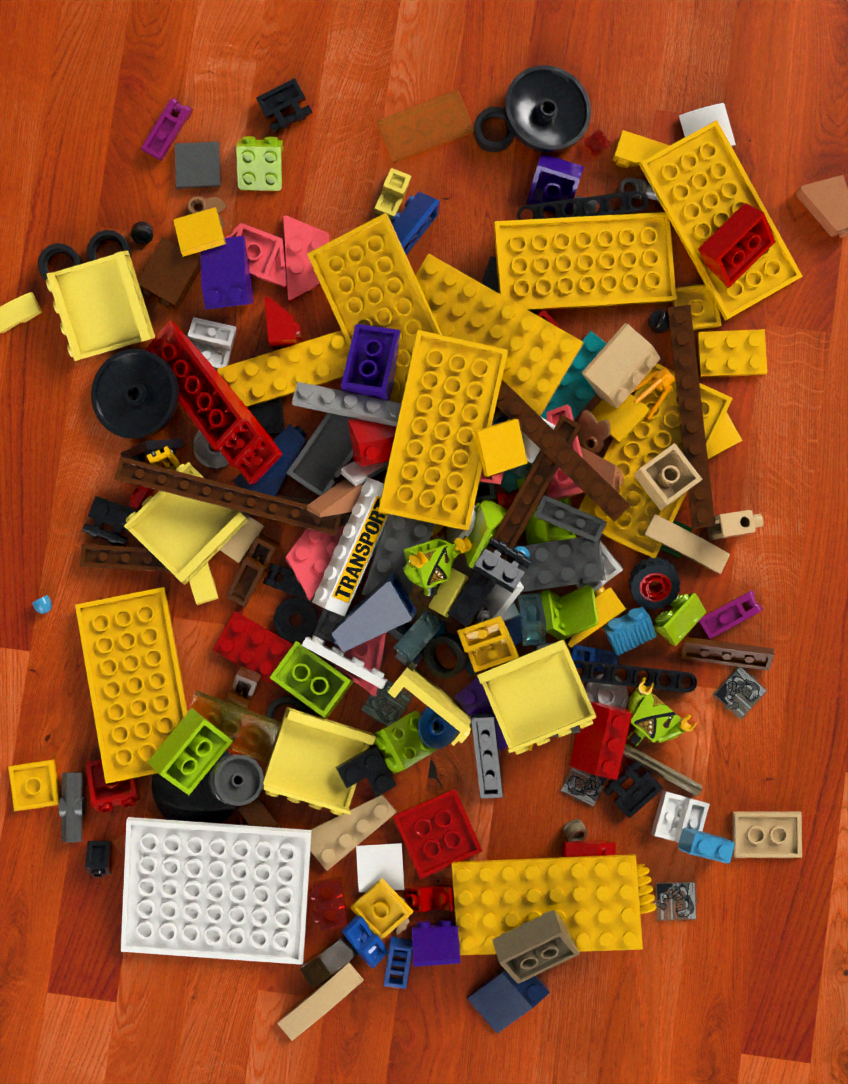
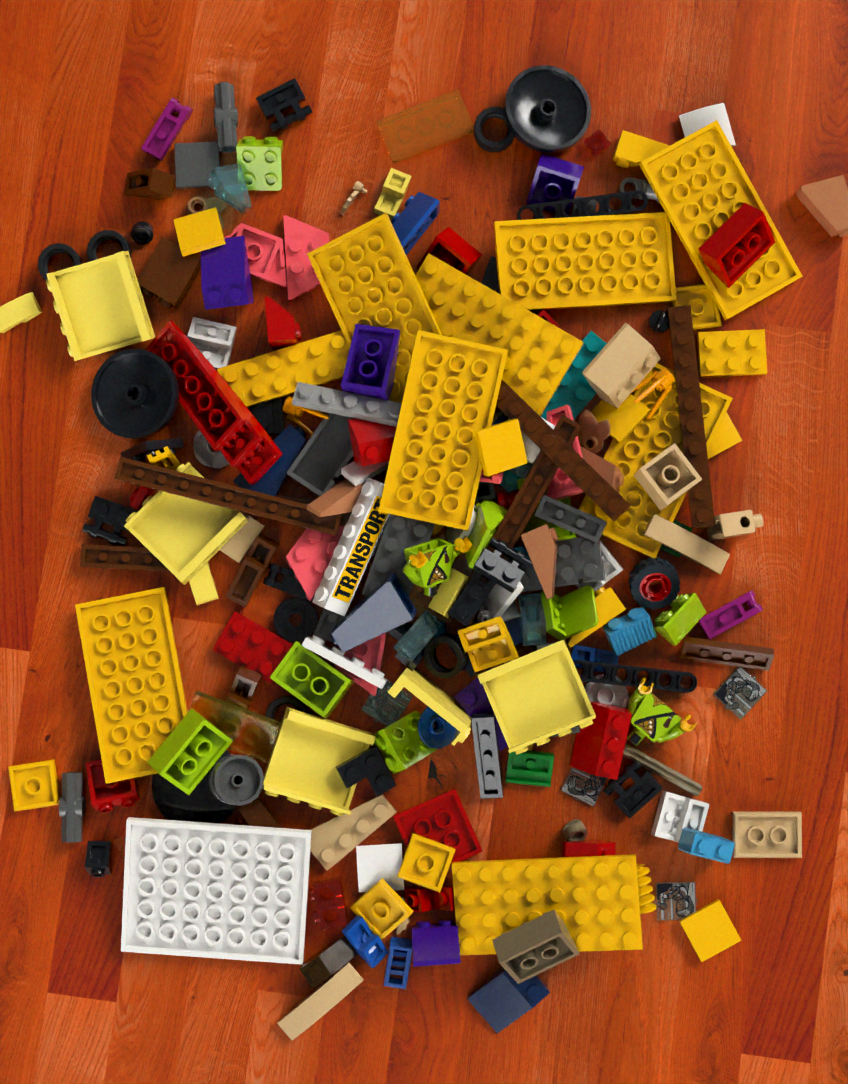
(42, 605): dark azure hinge -> none
(149, 184): none -> reddish brown slope
(225, 117): none -> dark grey piece
(230, 186): none -> clear light blue slope
(294, 411): none -> light orange plant
(358, 187): none -> tan piece
(426, 862): none -> yellow tile
(454, 251): none -> red slope
(530, 768): none -> green plate
(543, 554): none -> nougat slope
(710, 930): none -> yellow tile

